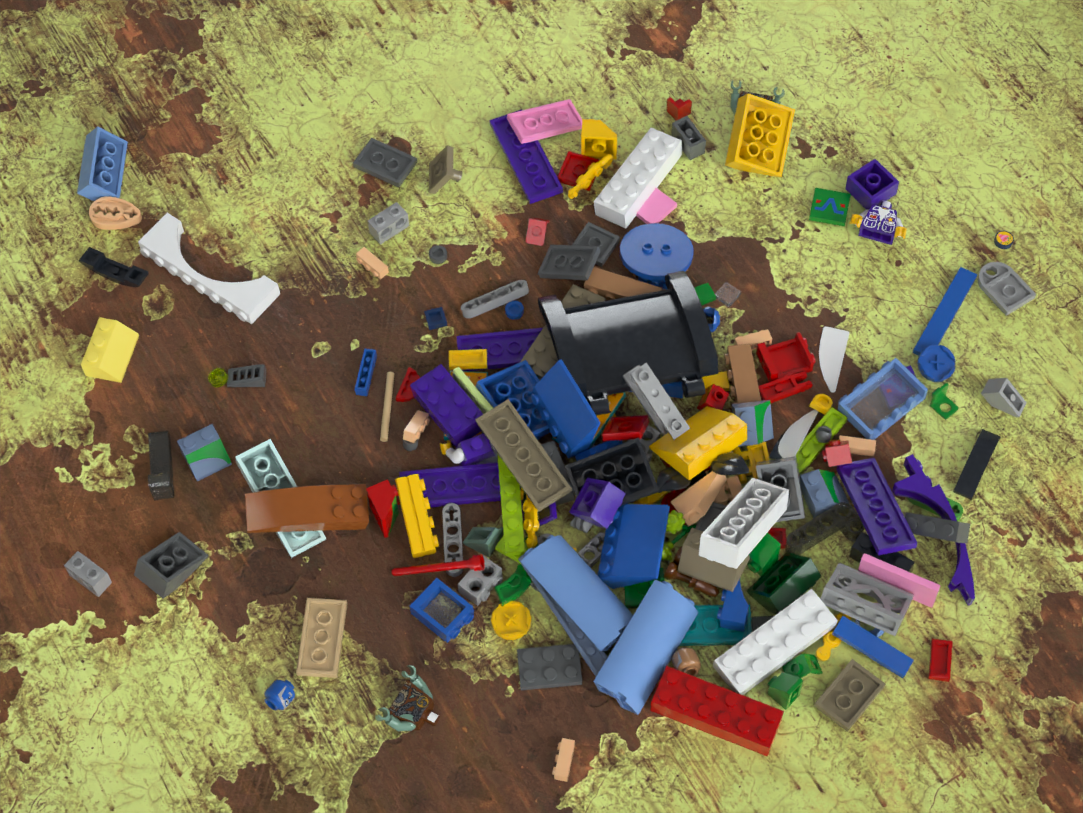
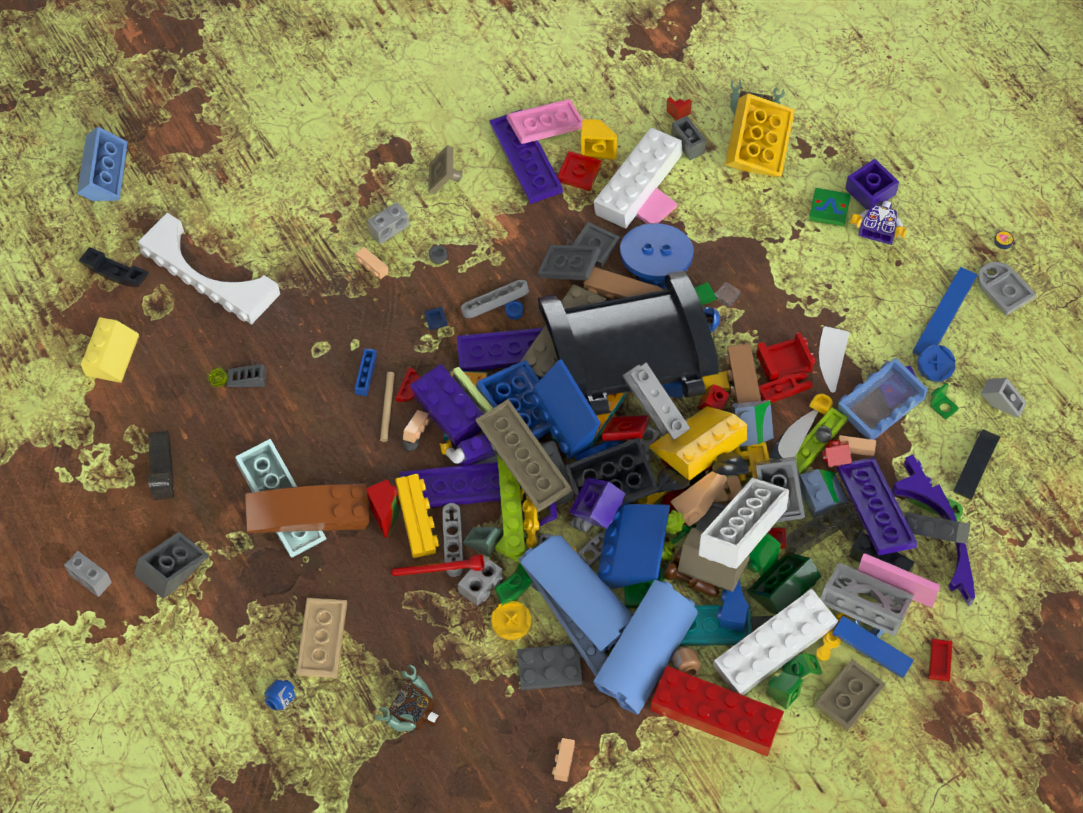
(120, 220): light nougat piece -> none
(204, 452): sand blue slope -> none
(385, 162): dark grey plate -> none
(442, 610): blue window -> none
(468, 359): yellow tile -> none
(536, 231): bracket -> none
(594, 170): yellow piece -> none
(754, 339): light nougat piece -> none

